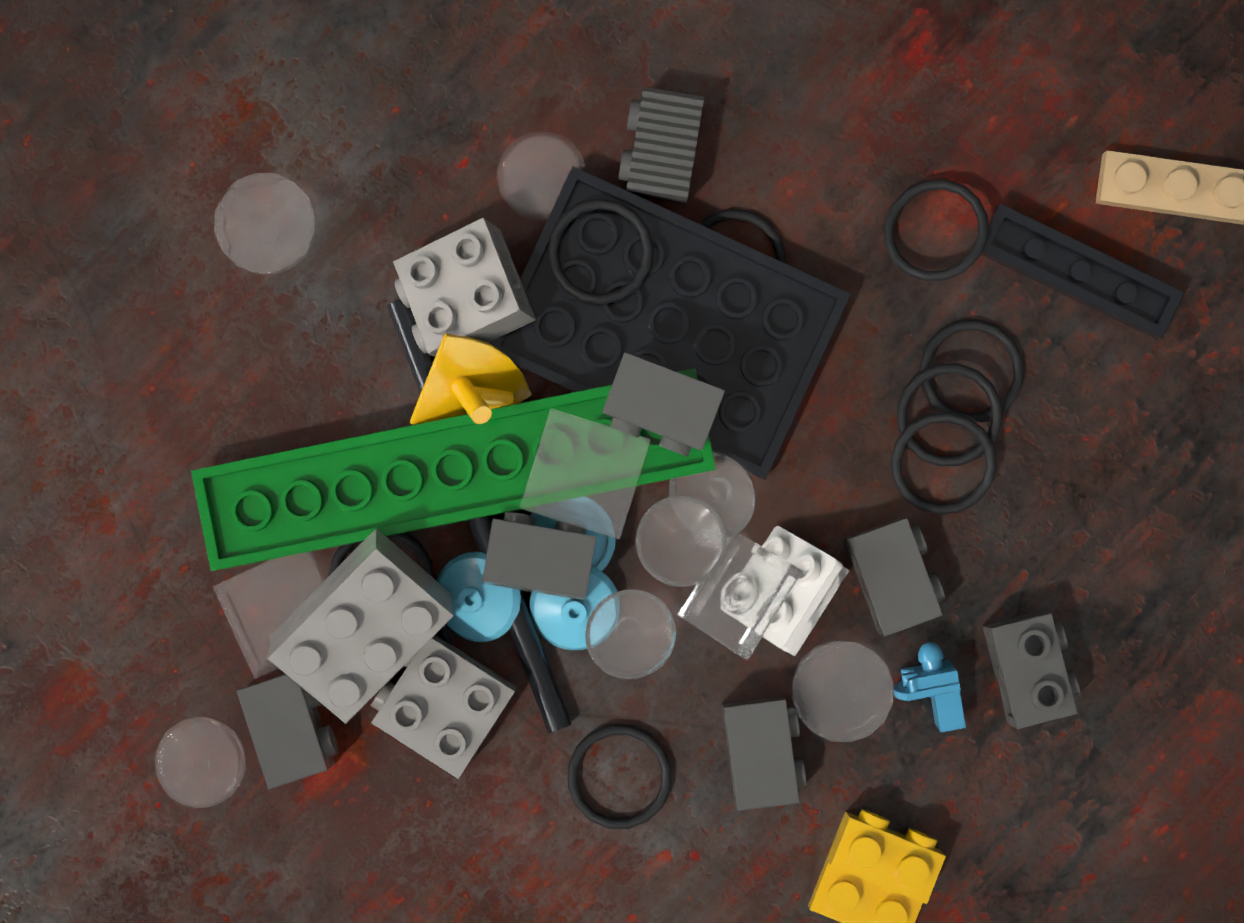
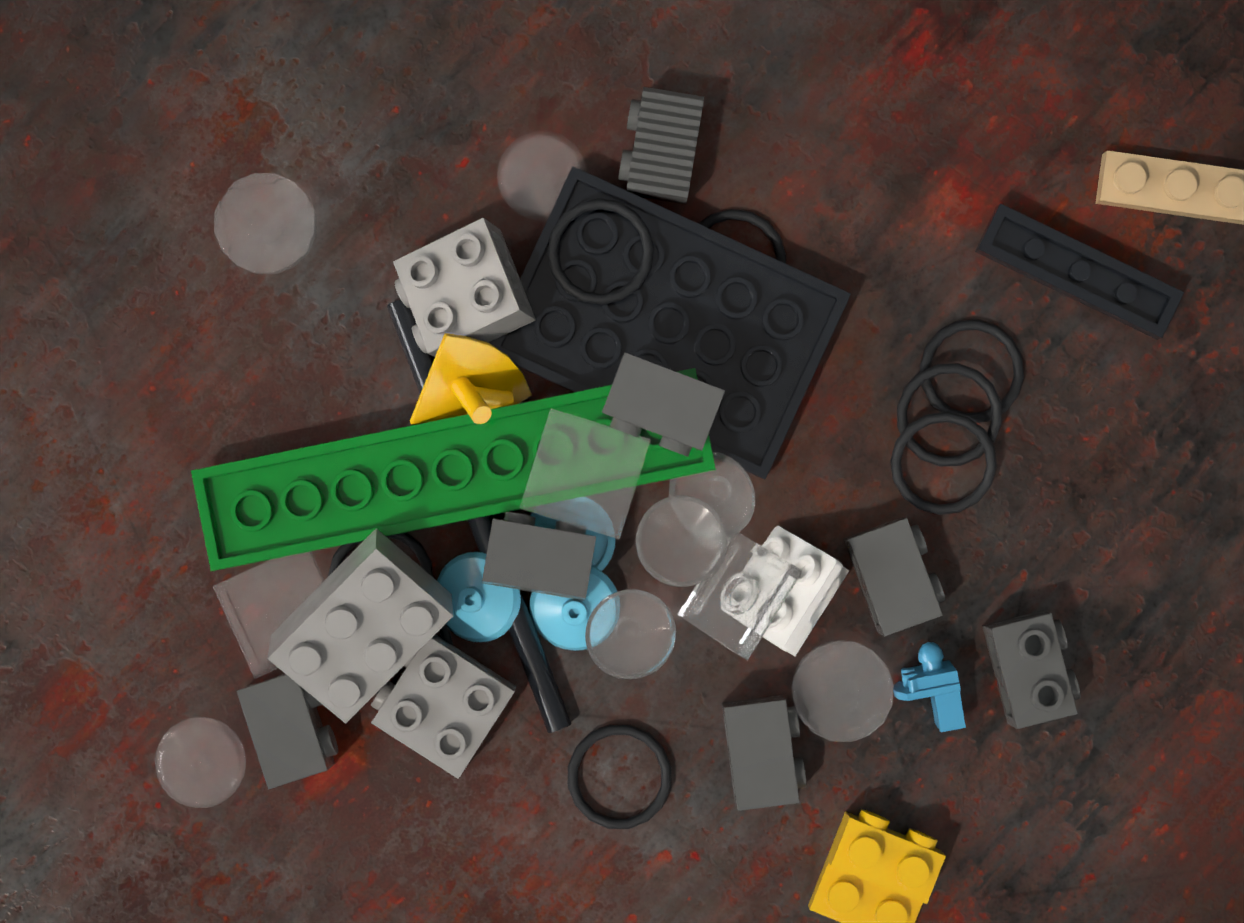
(905, 197): black piece -> none

